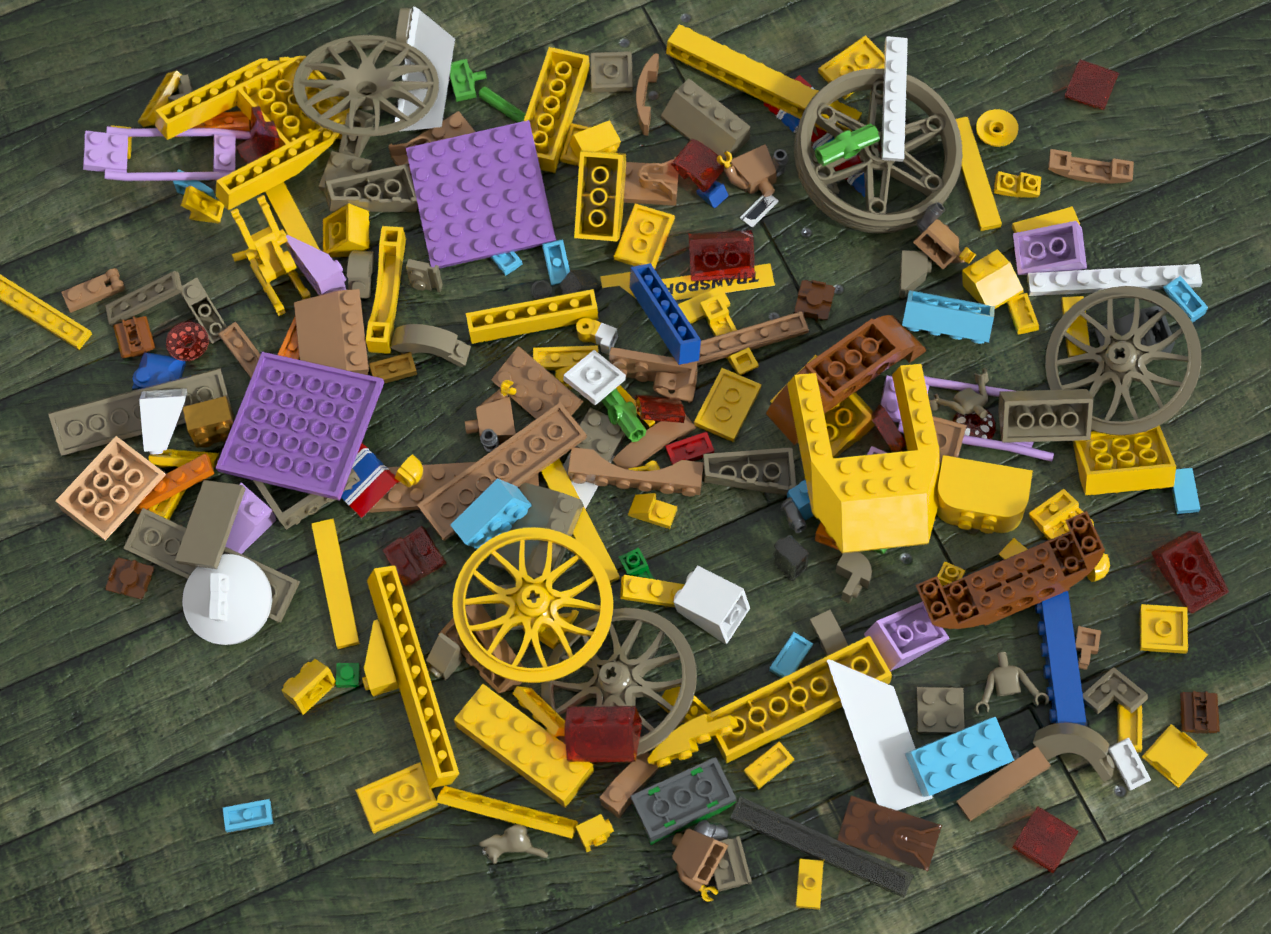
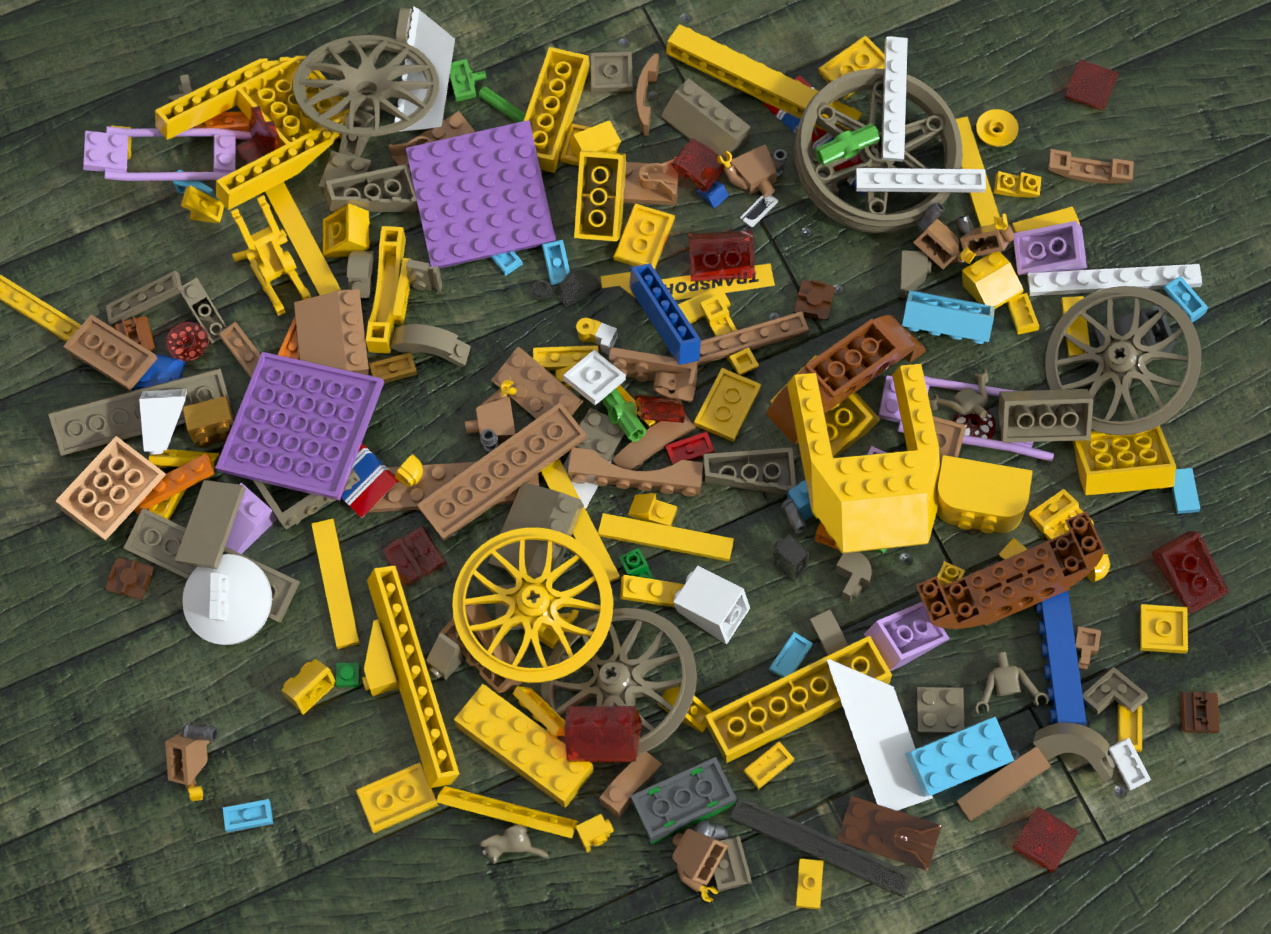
(93, 290): medium nougat plate -> none
(110, 352): none -> medium nougat plate
(160, 98): yellow plate -> none
(188, 755): none -> medium nougat torso
(317, 267): lavender slope -> none
(401, 295): none -> yellow tile
(491, 513): medium azure brick -> none
(531, 316): yellow brick -> none
(650, 466): yellow hand -> none
(666, 537): none -> yellow tile
(683, 740): yellow slope -> none
(888, 429): clear red slope -> none
(920, 180): none -> white plate
(985, 238): none -> medium nougat torso
(1174, 755): yellow piece -> none

